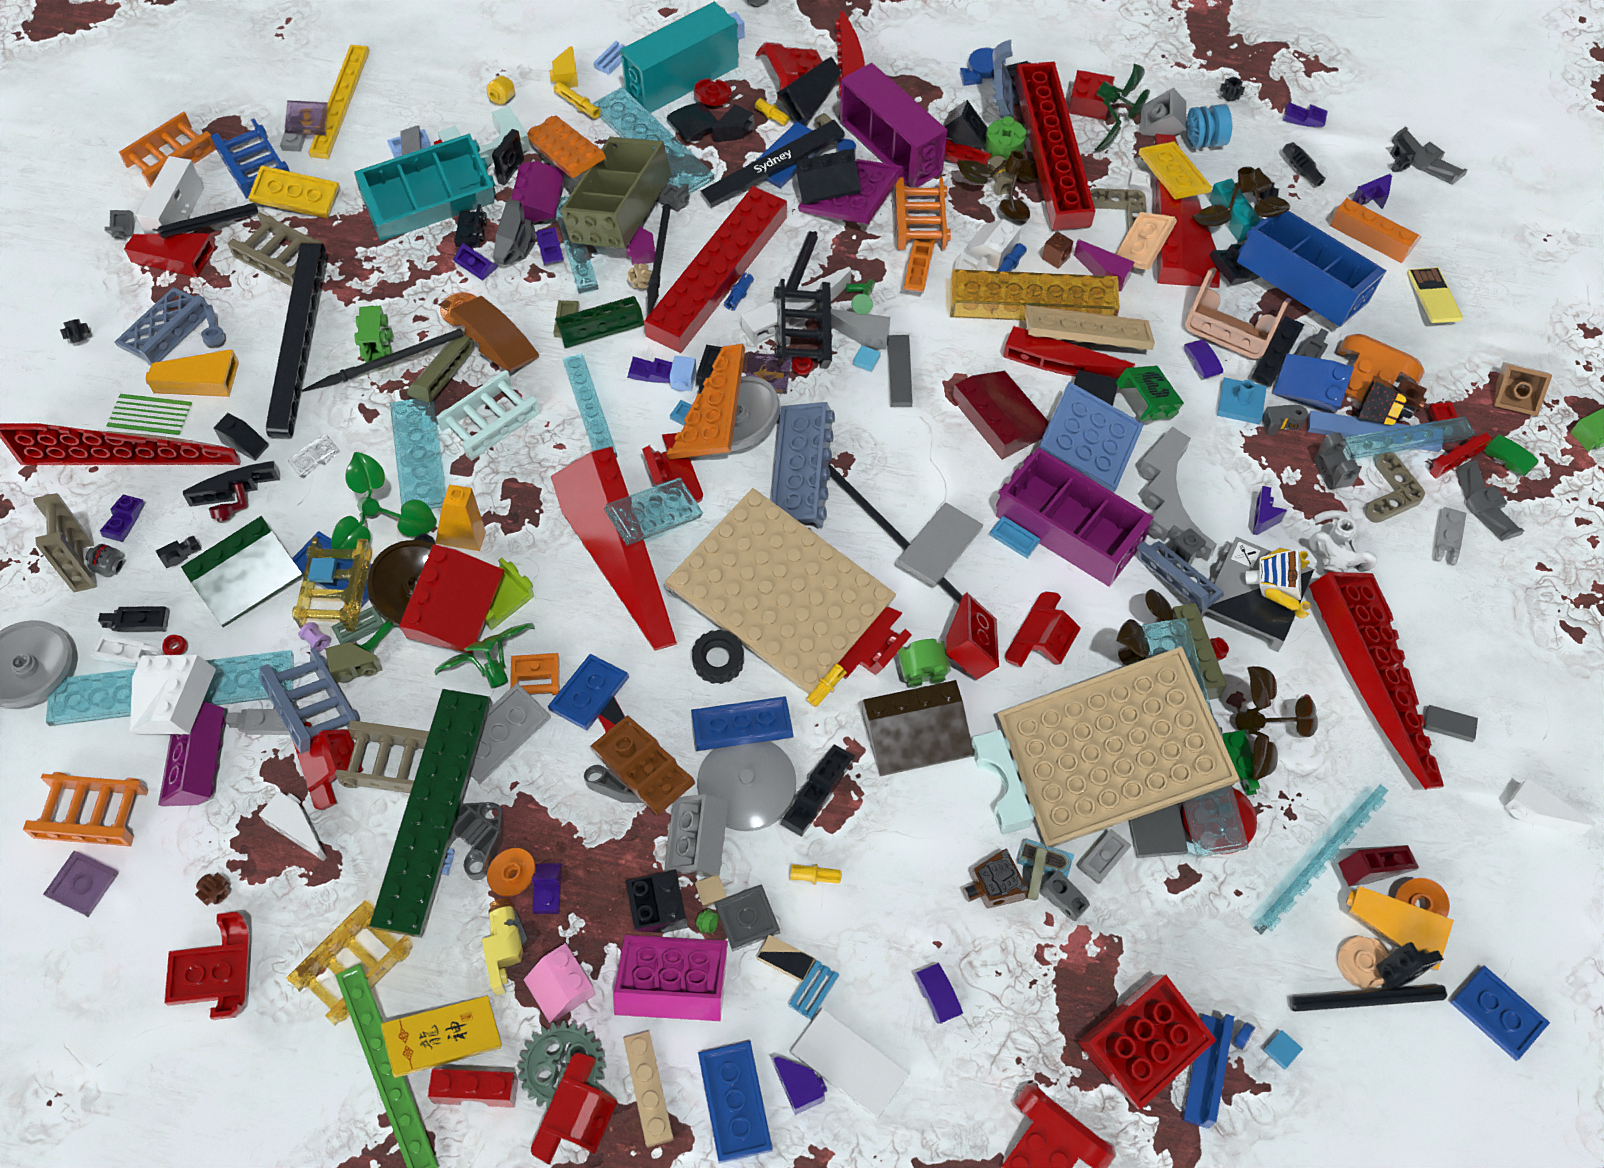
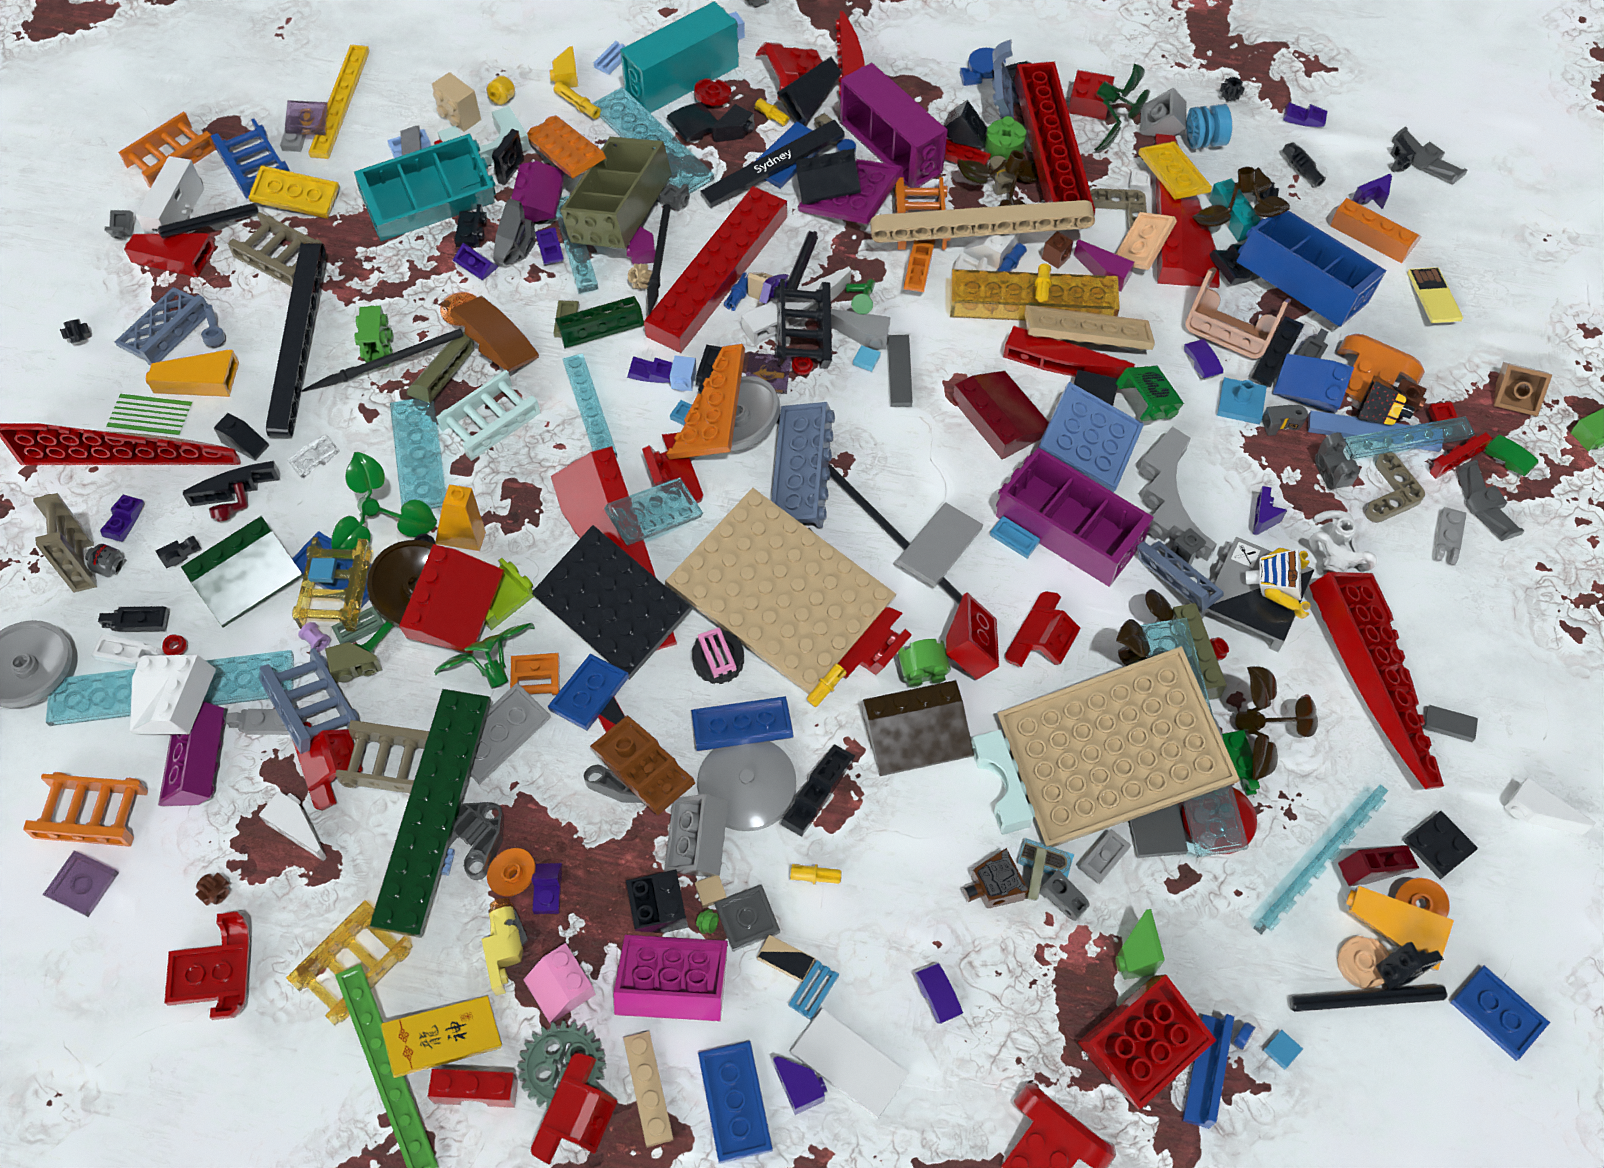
(456, 101): none -> tan brick
(611, 601): none -> black plate
(723, 668): none -> bright pink tile
(755, 283): none -> tan slope
(768, 287): none -> dark purple slope
(982, 221): none -> tan beam
(1043, 282): none -> yellow axle
(1142, 950): none -> bright green slope
(1440, 844): none -> black plate

